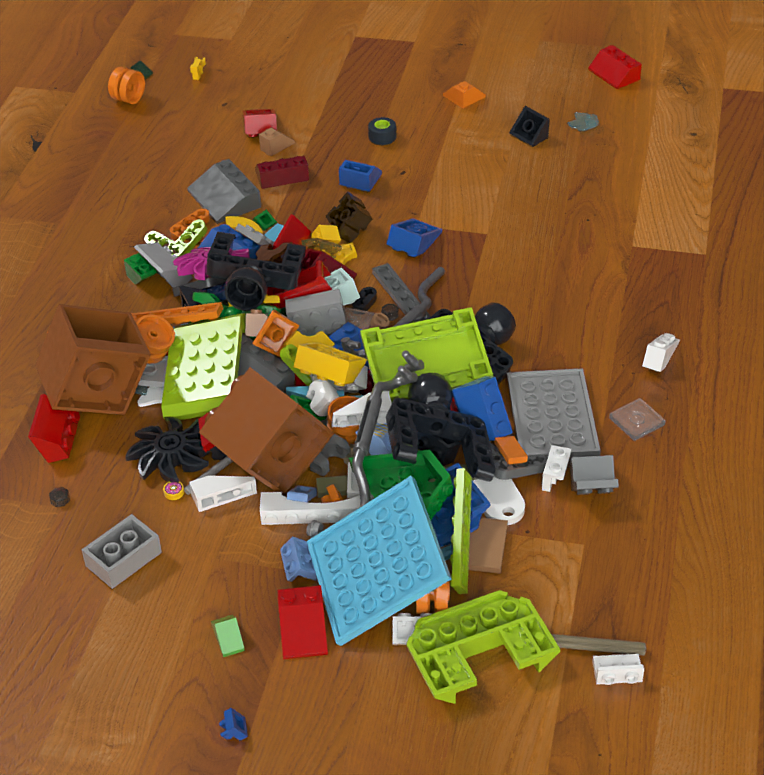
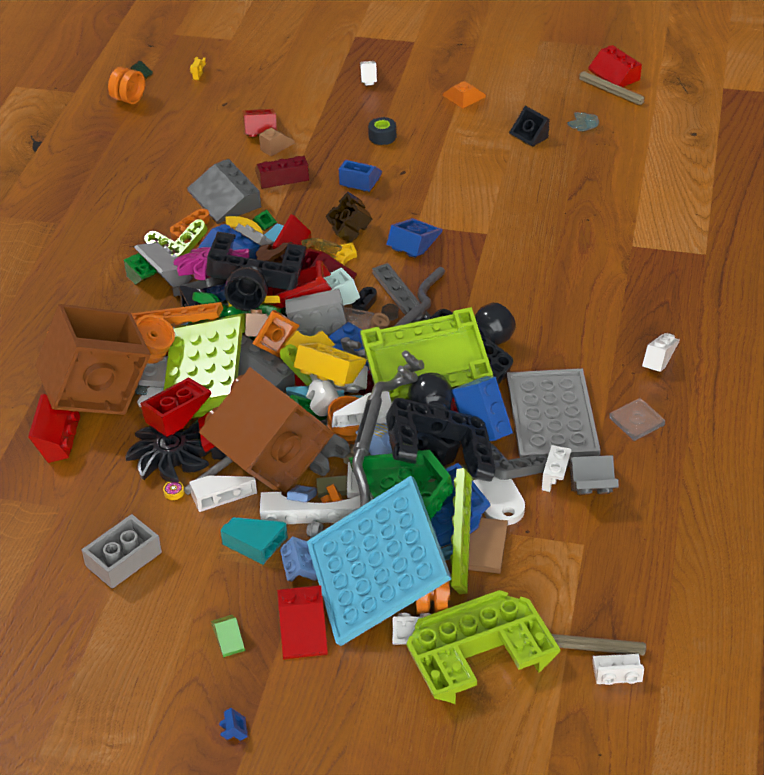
(59, 496): clear smoke tile -> none
(174, 406): none -> red slope
(254, 537): none -> teal slope
(327, 232): yellow brick -> none
(368, 72): none -> white slope
(511, 450): orange tile -> none
(612, 88): none -> dark tan axle

